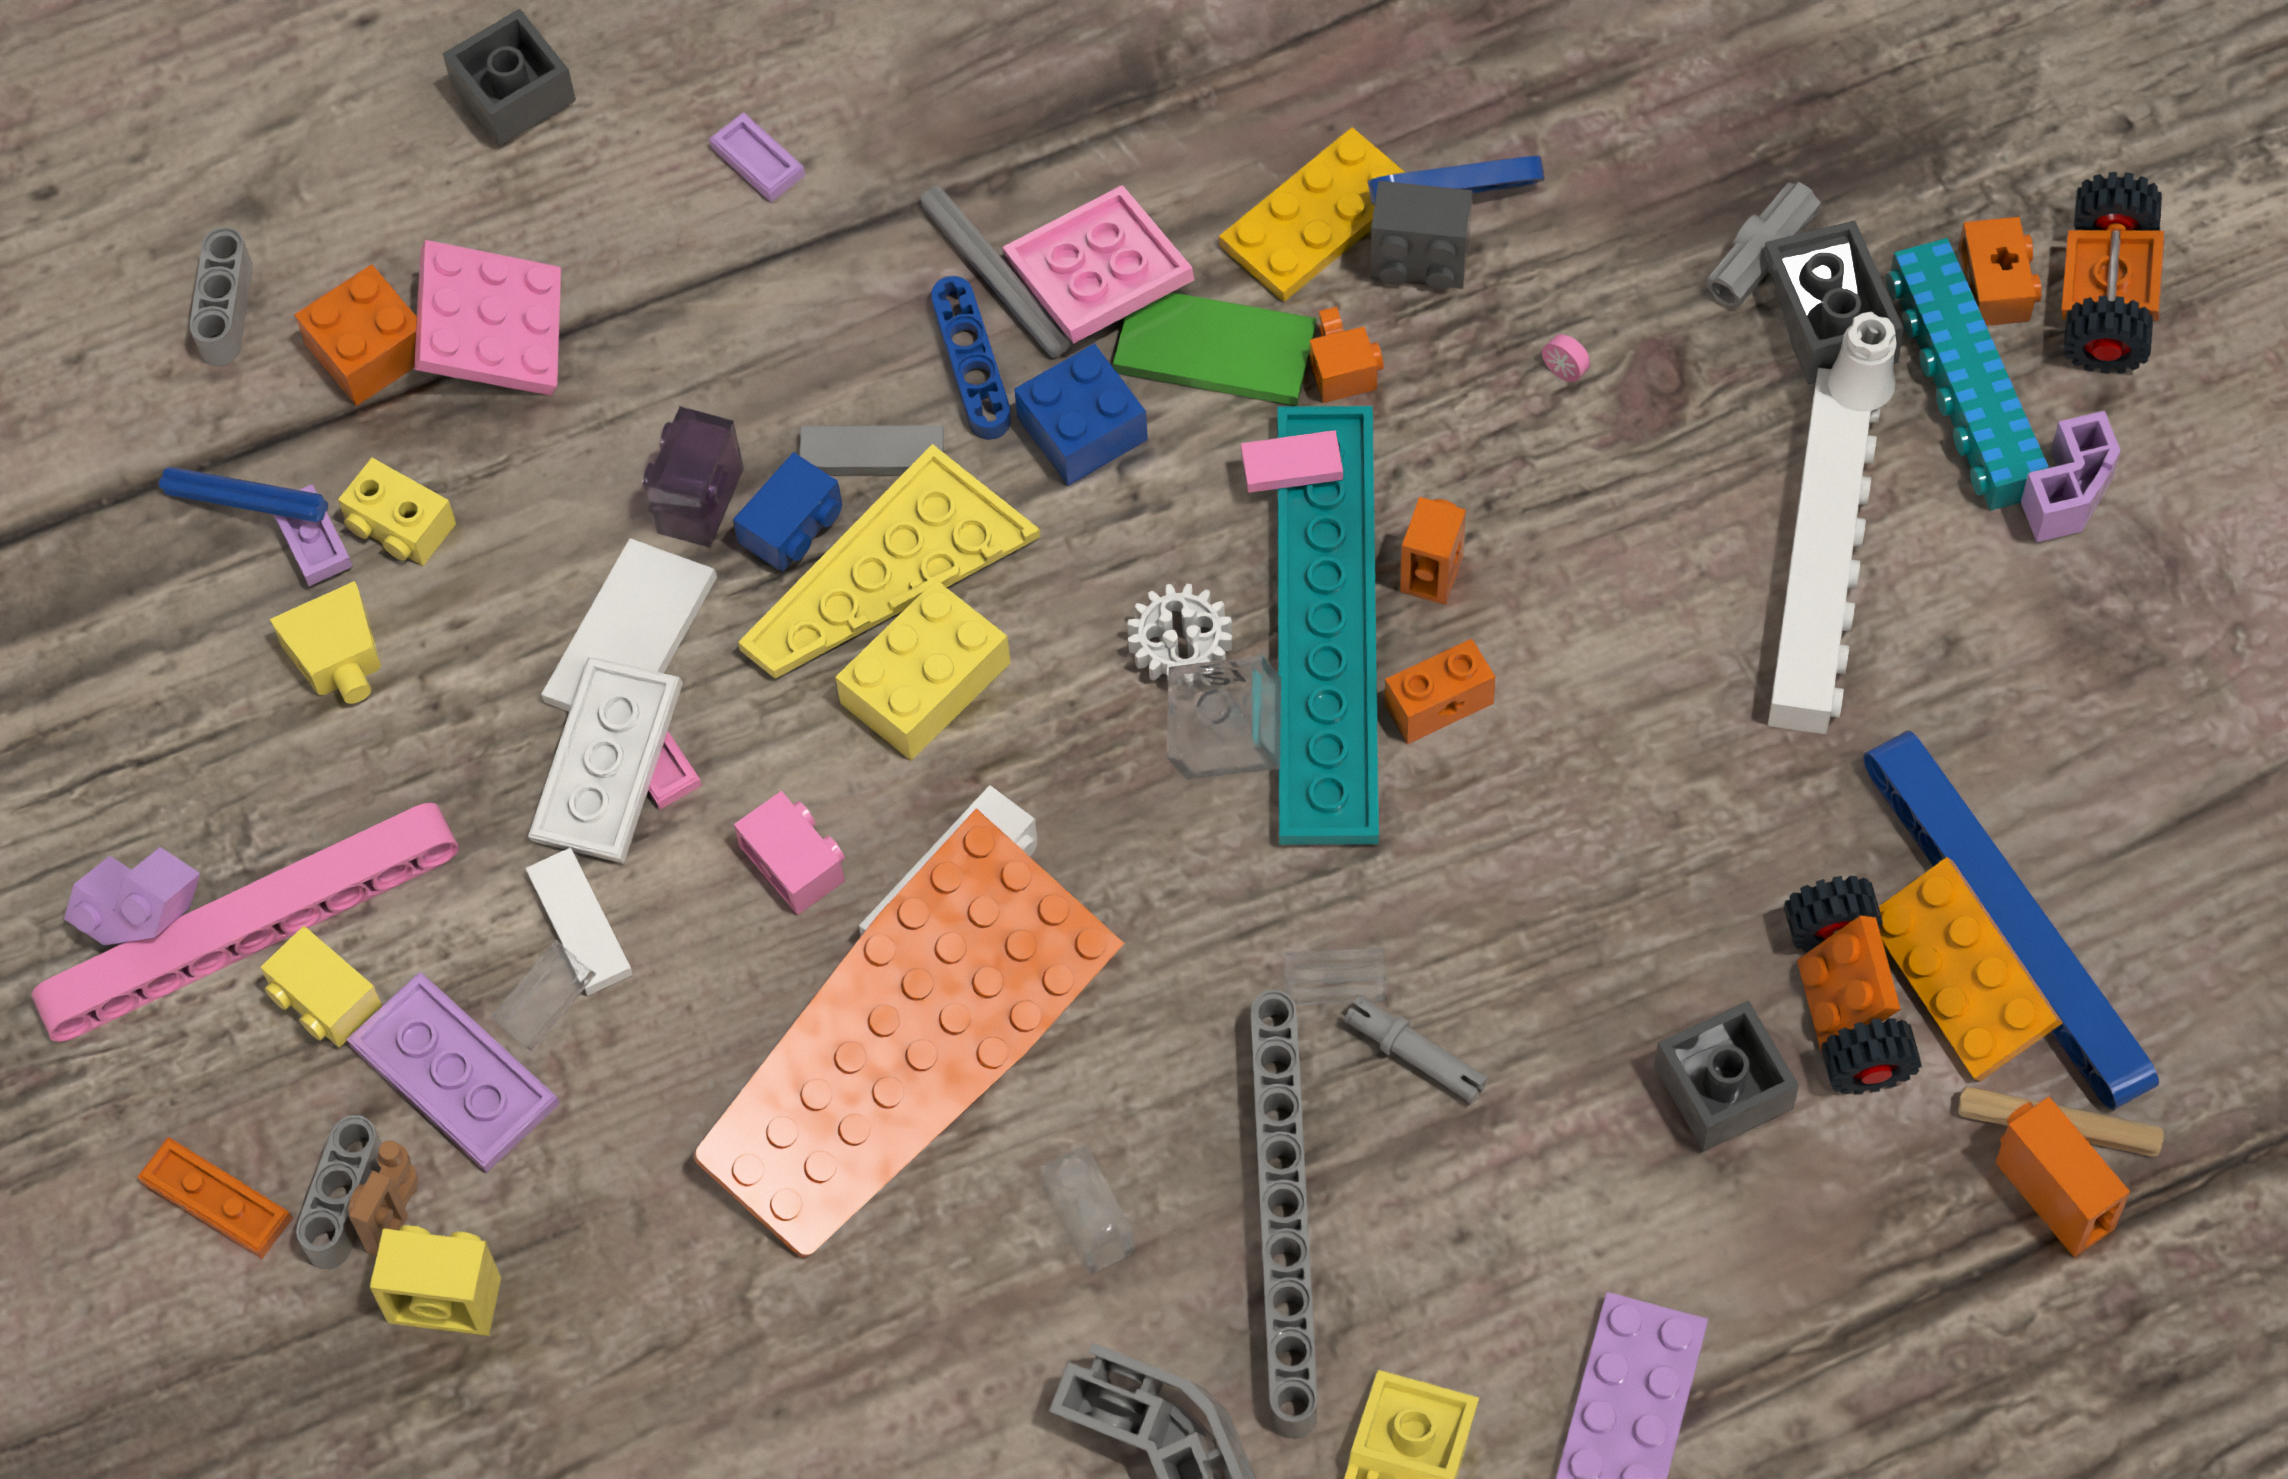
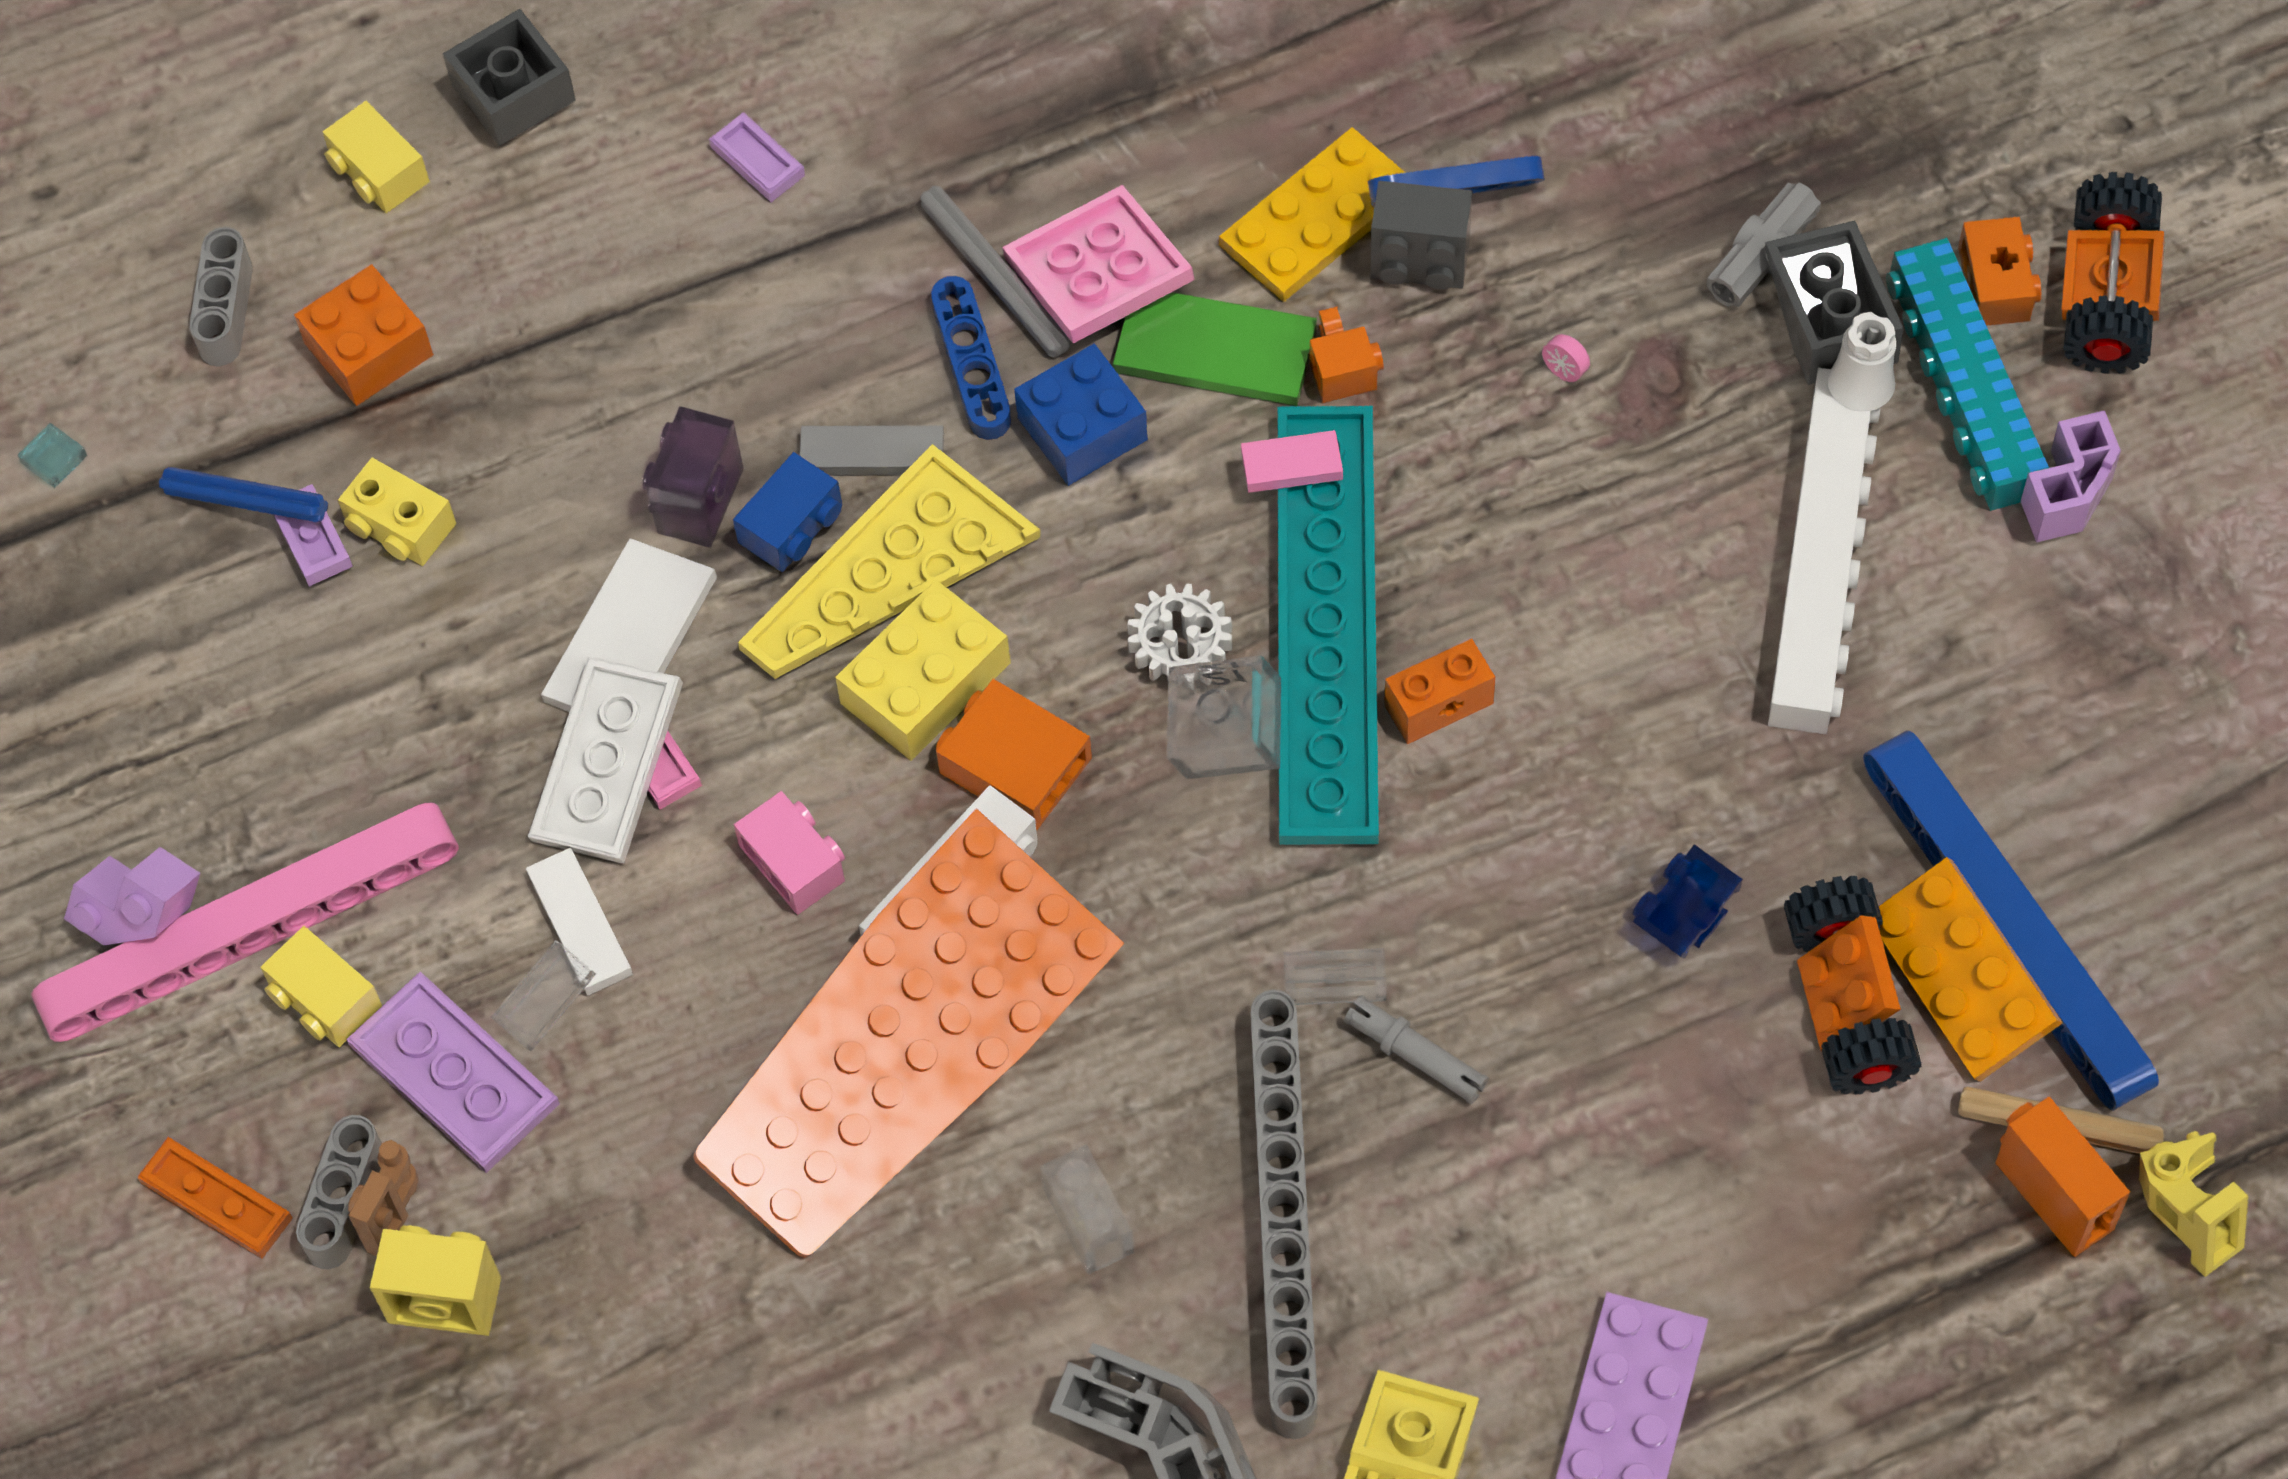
(52, 455): none -> clear light blue tile
(331, 642): light yellow torso -> none
(375, 157): none -> light yellow brick
(488, 318): bright pink plate -> none
(1014, 749): none -> orange brick
(1432, 550): orange brick -> none
(1689, 903): none -> clear blue cylinder
(1726, 1075): dark grey brick -> none
(2204, 1222): none -> light yellow tile

